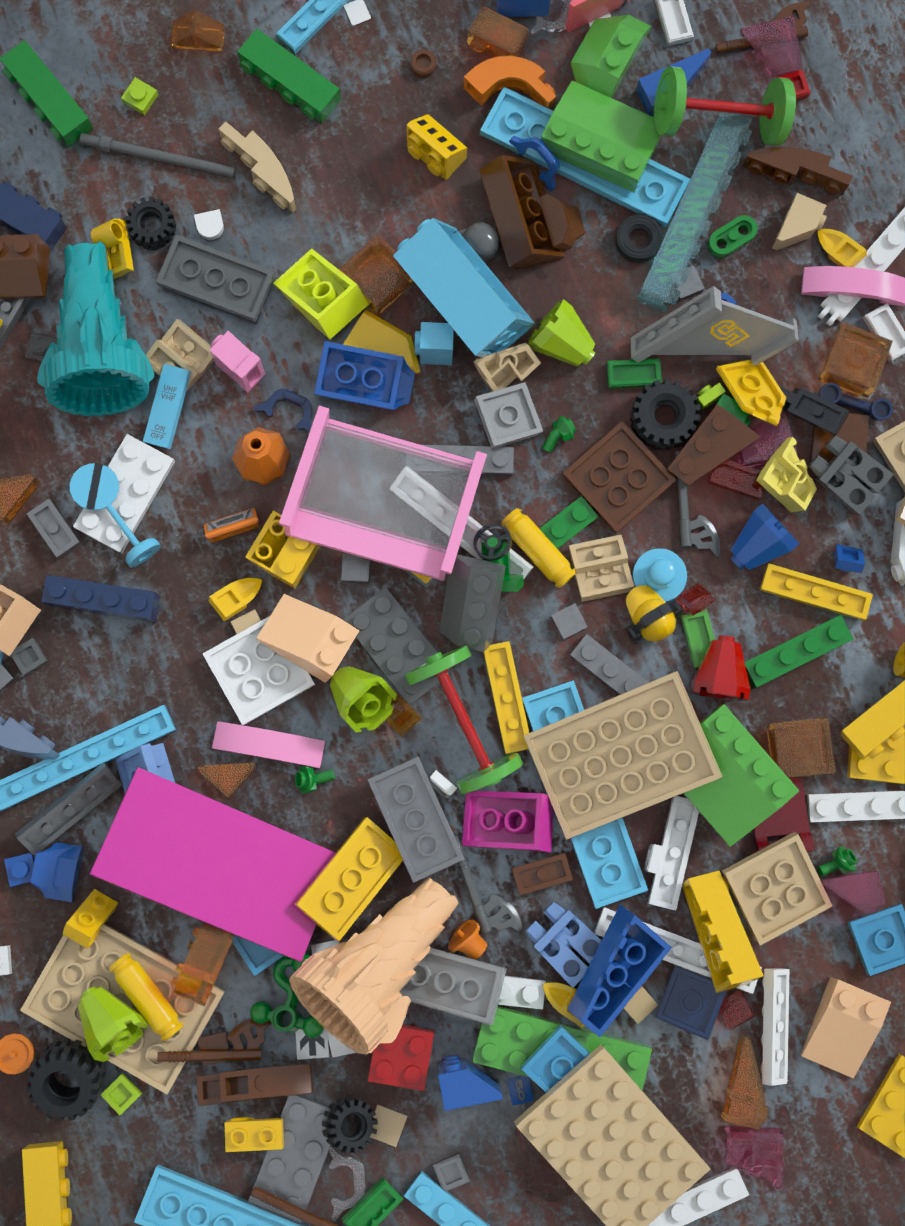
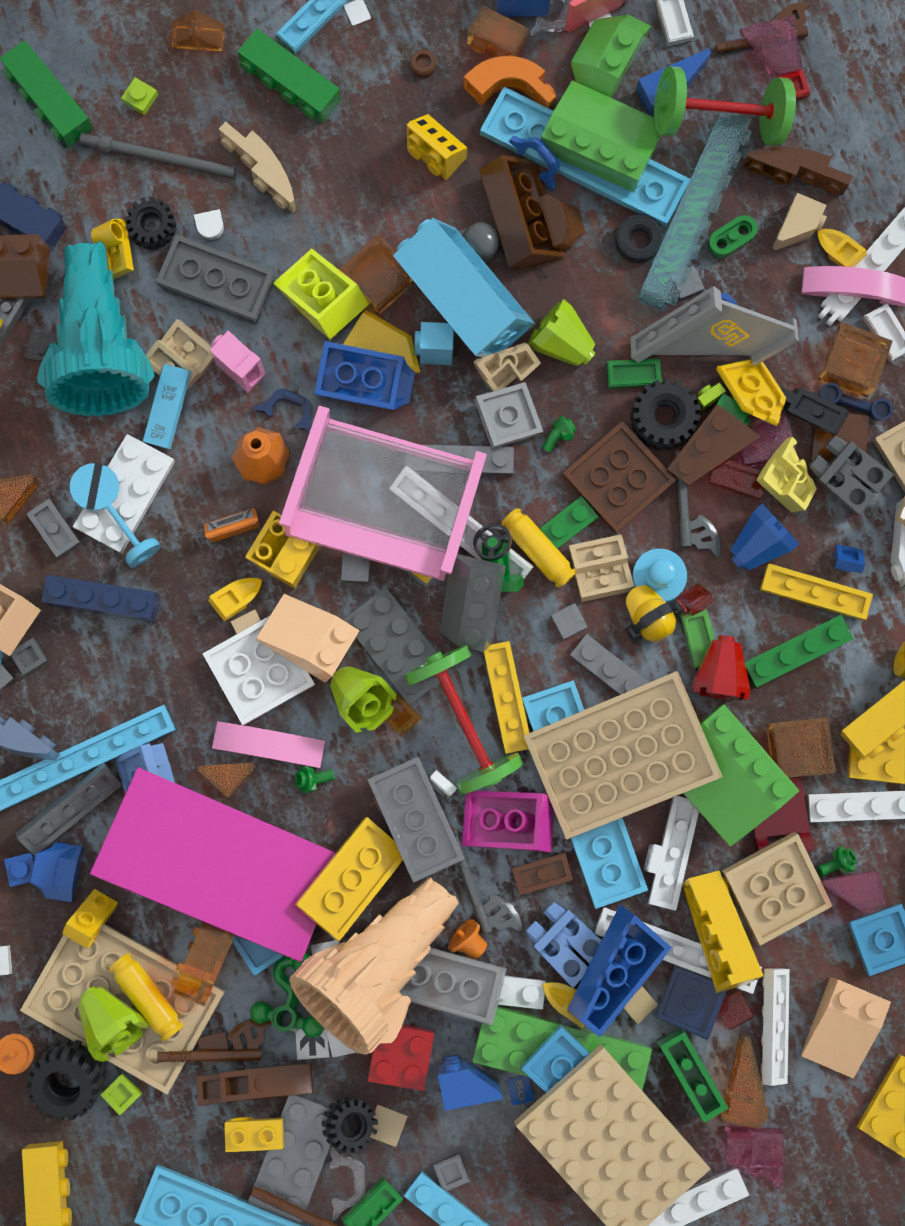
(692, 1075): none -> green brick

